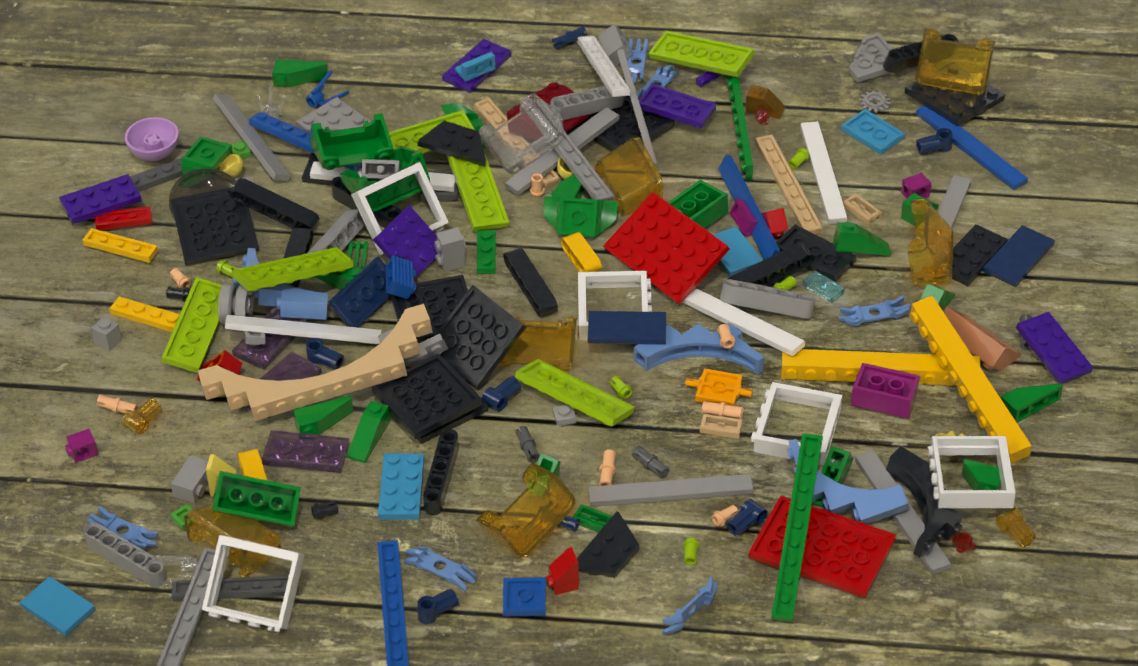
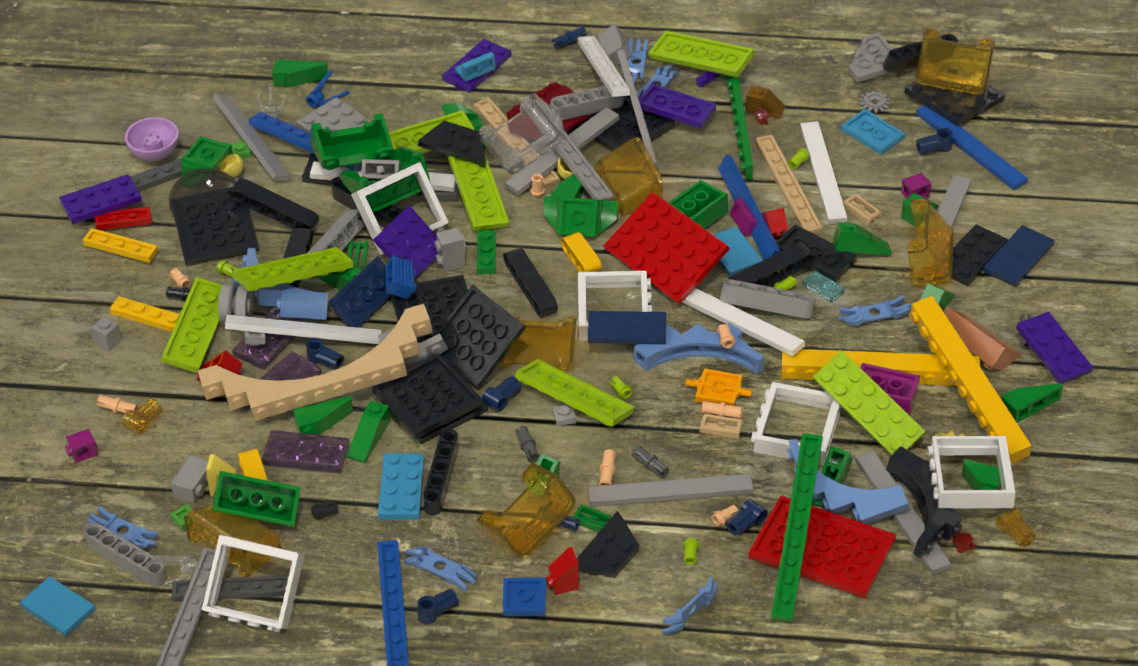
(868, 404): none -> lime plate

